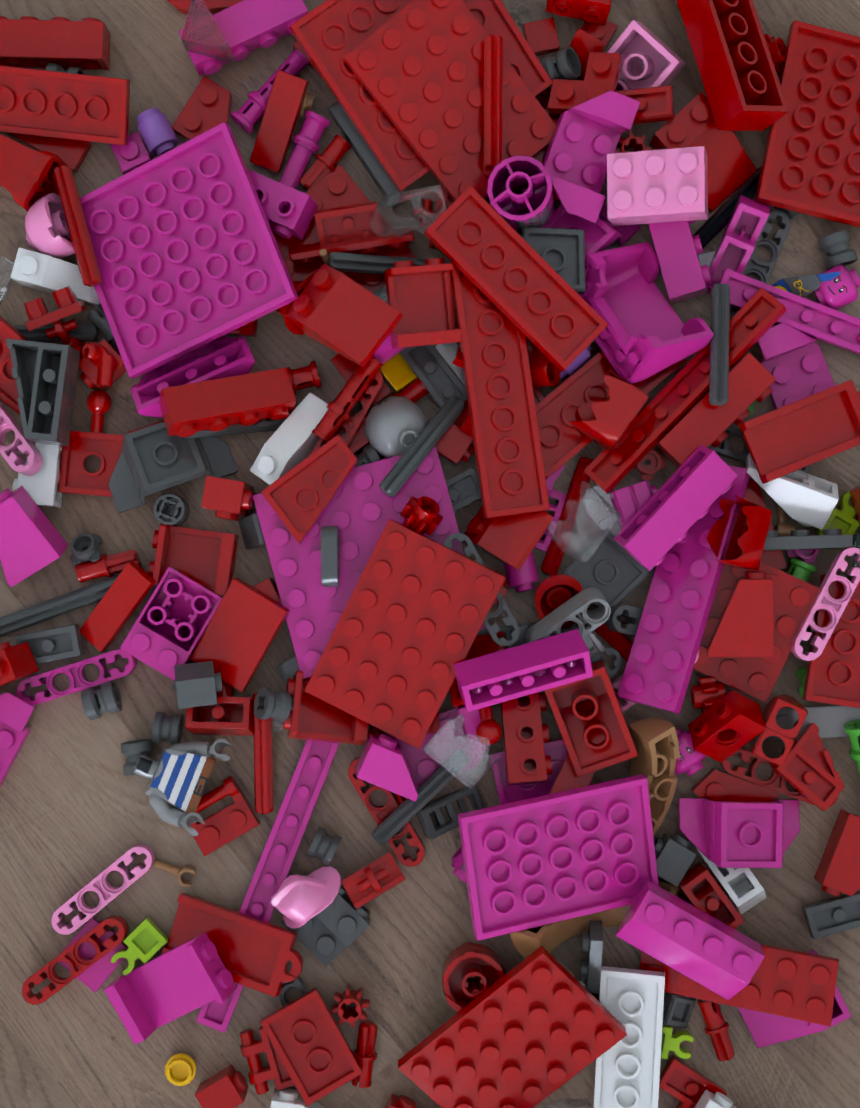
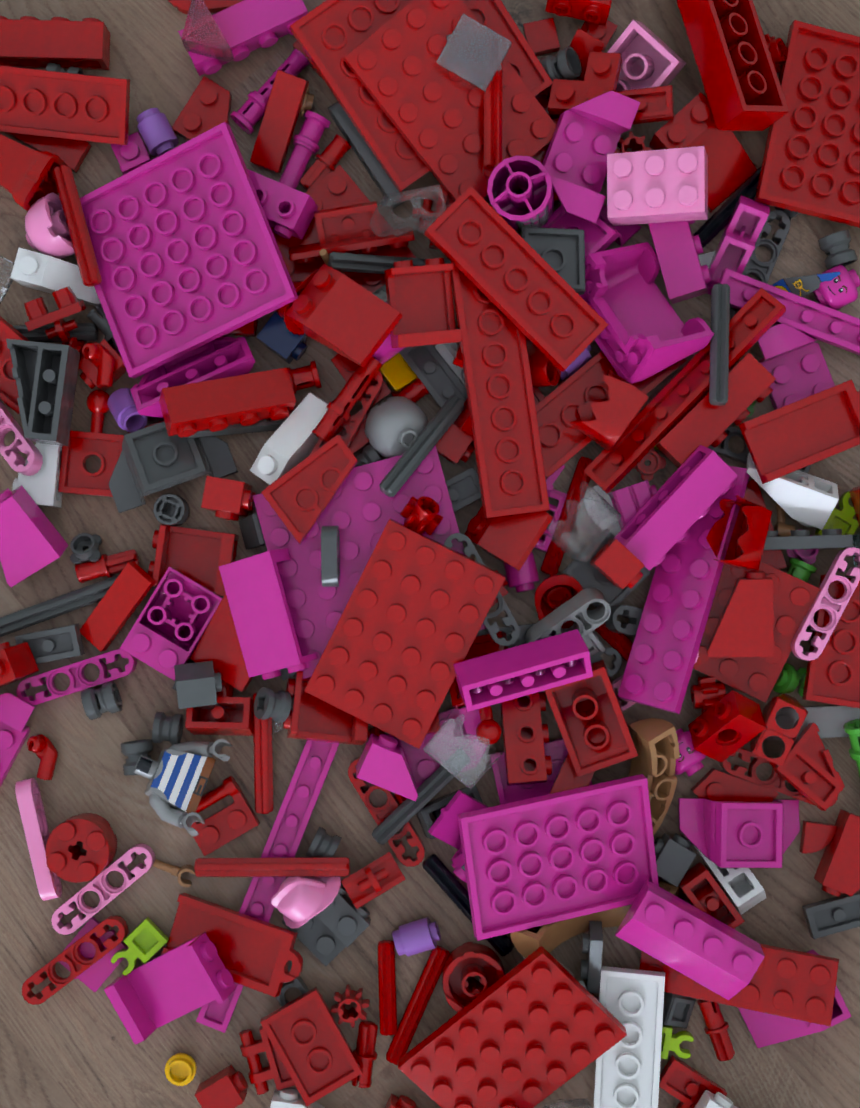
(36, 835): none -> bright pink beam
(46, 753): none -> red arm
(65, 856): none -> red brick
(125, 411): none -> medium lavender brick
(263, 615): none -> dark pink panel
(273, 867): none -> red axle
(281, 340): none -> dark blue brick
(387, 987): none -> red axle
(416, 937): none -> medium lavender brick
(417, 1004): none -> red axle
(447, 825): none -> dark pink piece
(460, 897): none -> black axle
(474, 52): none -> clear light blue piece
(618, 564): none -> red brick
(787, 680): none -> bright green plate
(816, 836): none -> red tile

